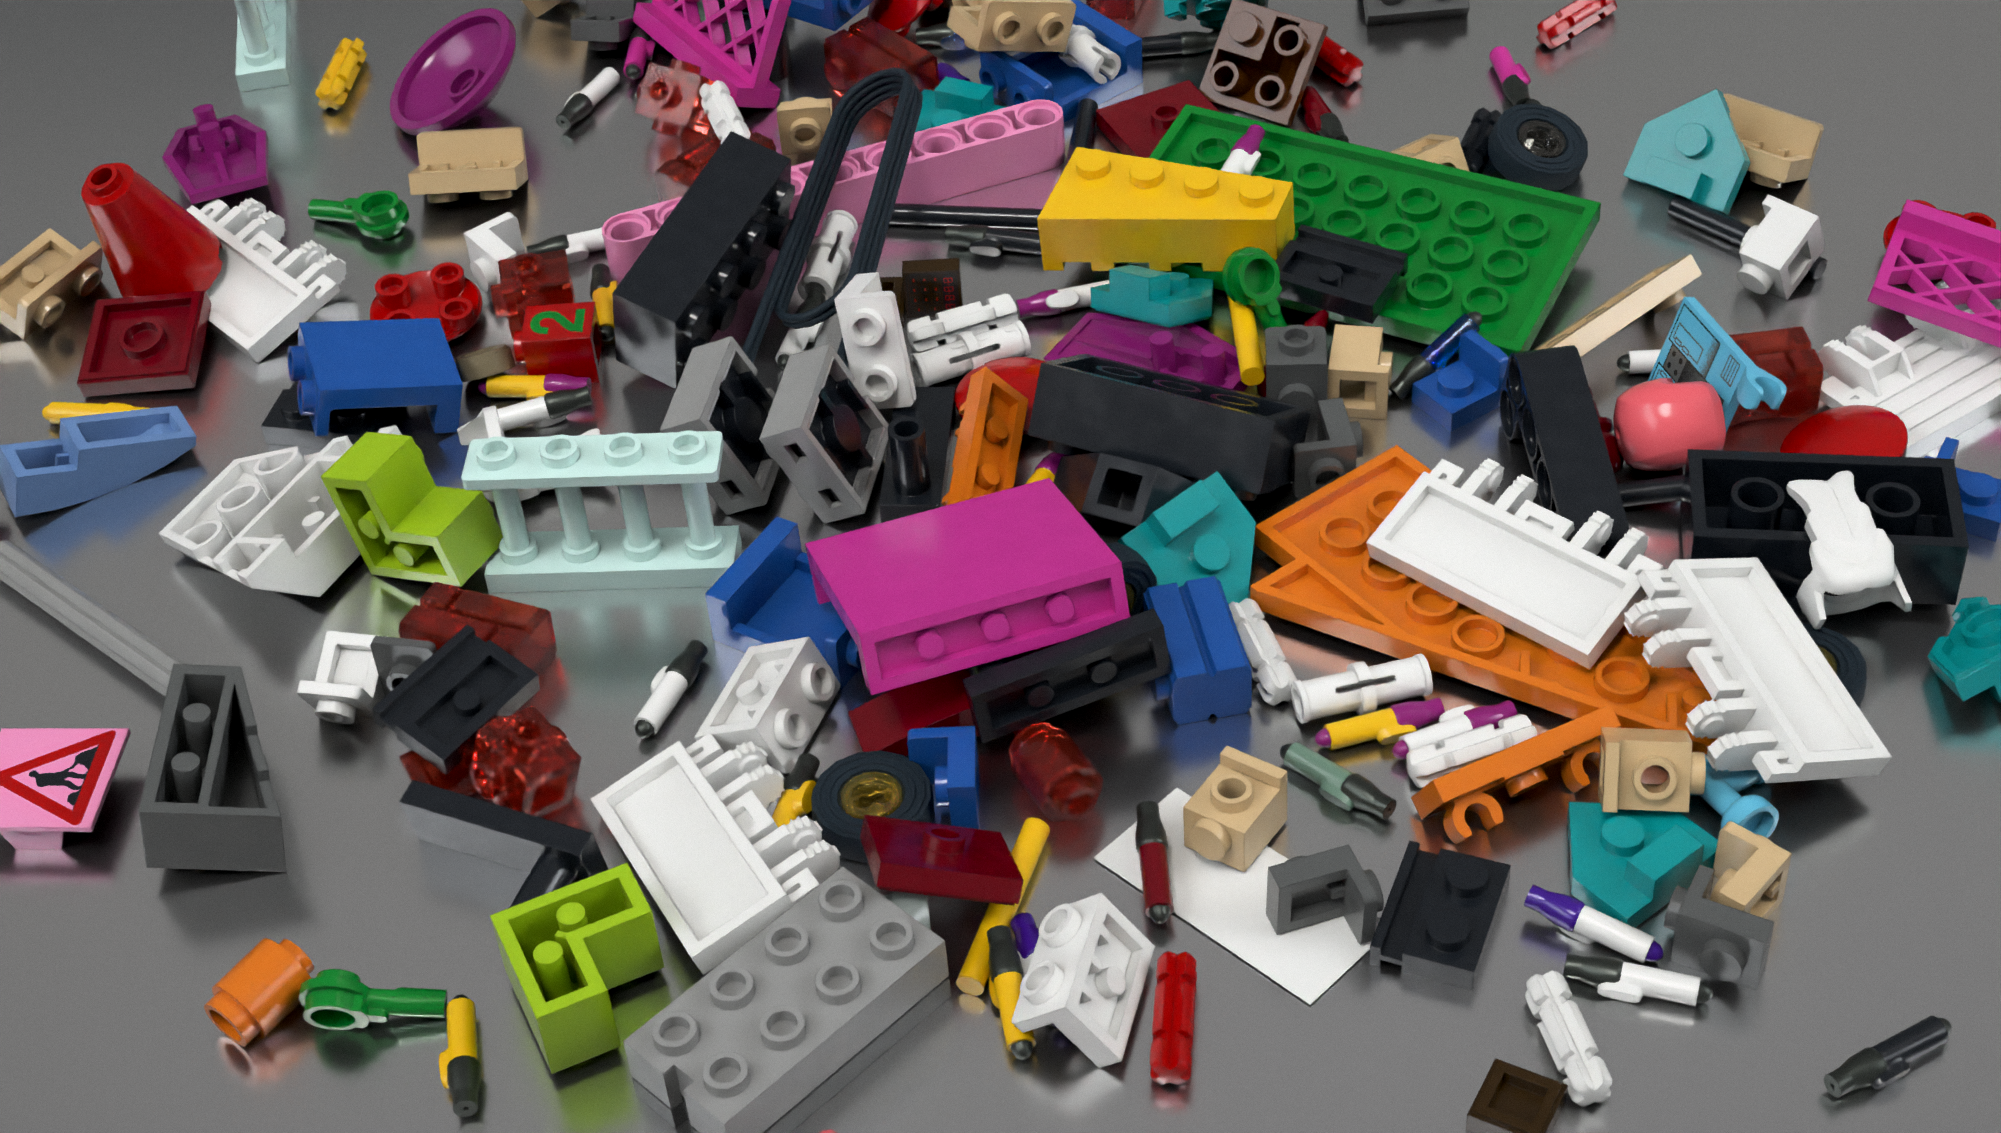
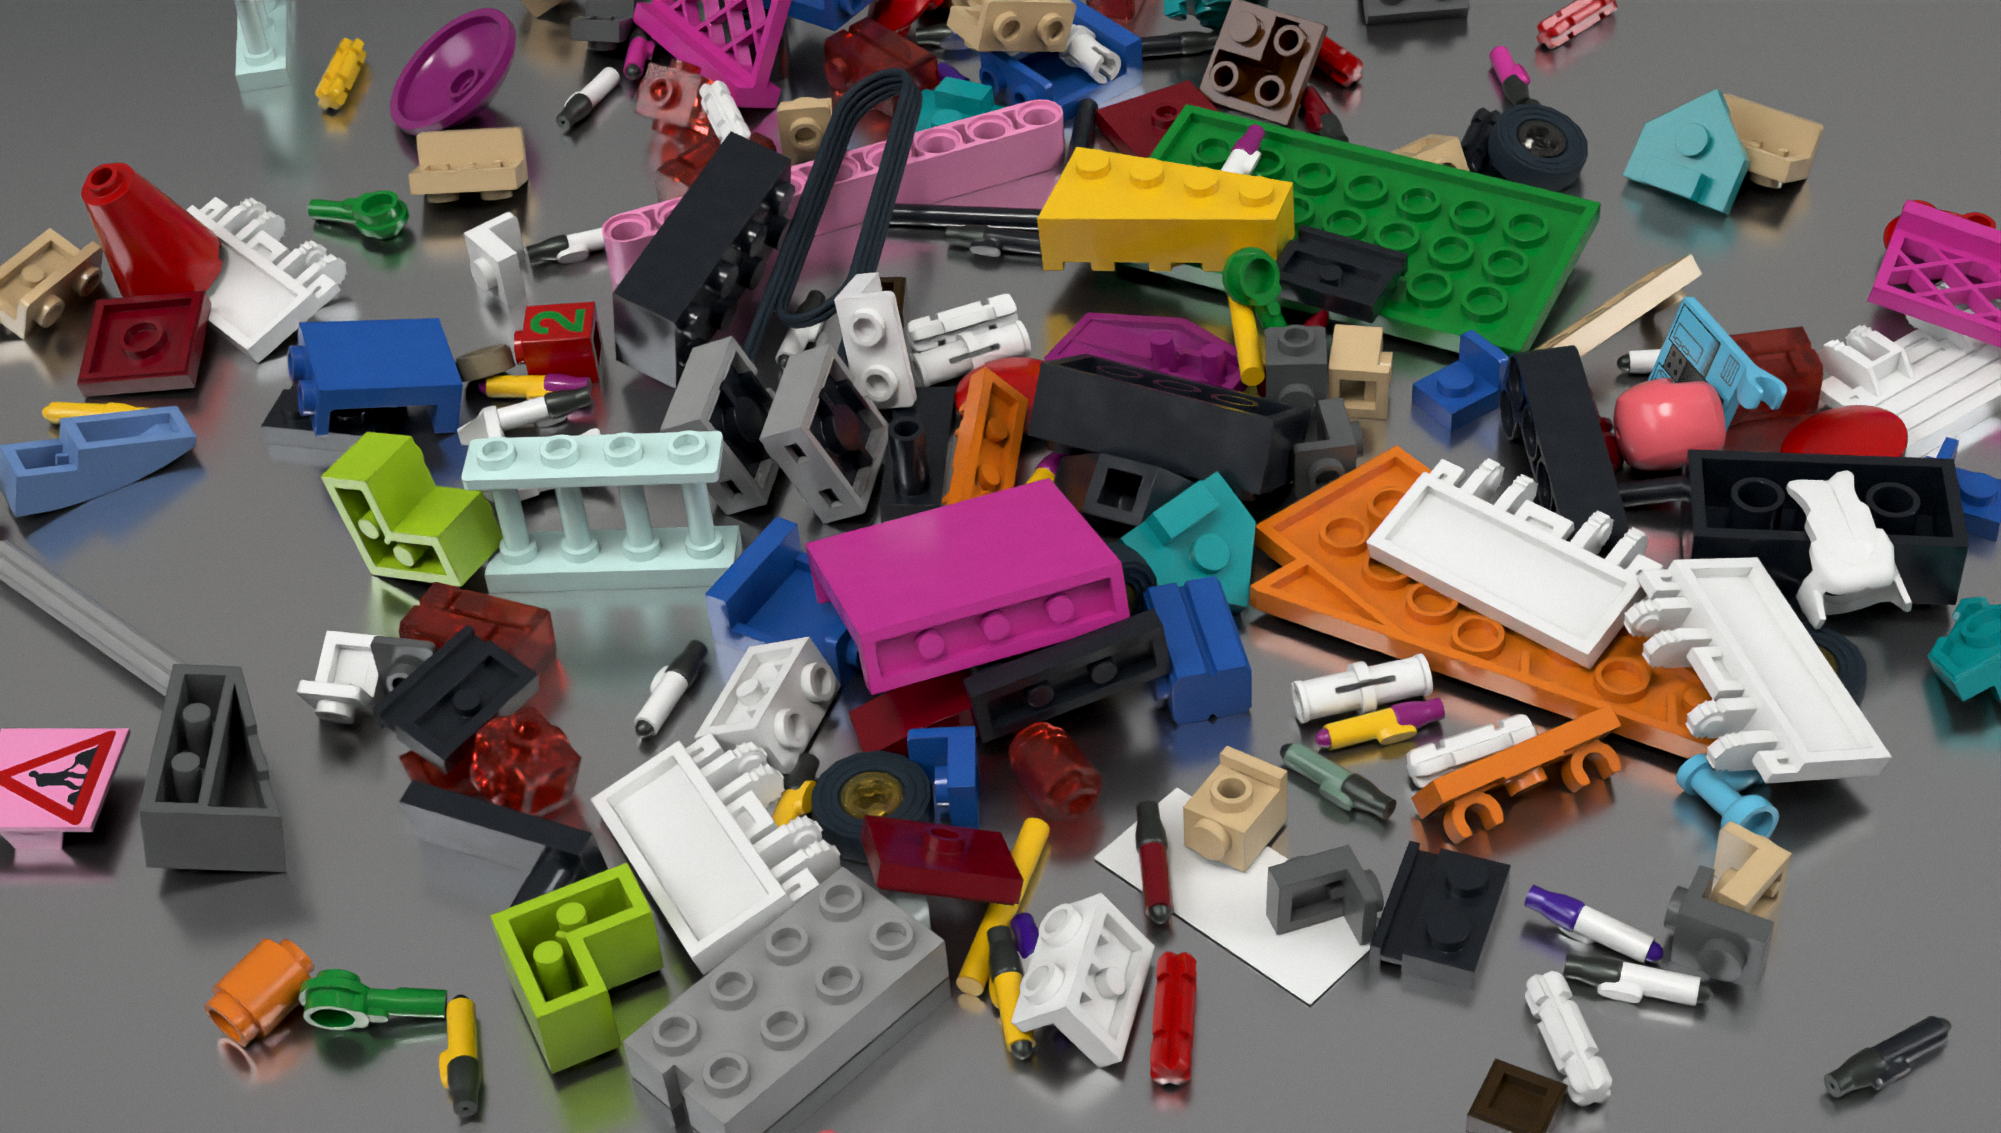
(217, 156): magenta piece -> none
(270, 522): white wedge -> none
(430, 294): red dish -> none
(531, 281): clear red brick -> none
(601, 292): piece -> none
(828, 254): white pin -> none
(931, 286): dark brown tile -> none
(1056, 301): piece -> none
(1154, 296): teal plate -> none
(1263, 652): white axle -> none
(1435, 355): piece -> none
(1453, 723): piece -> none
(1632, 750): tan brick -> none
(1633, 858): teal plate -> none
(1722, 226): black bar -> none
(1780, 249): white brick -> none

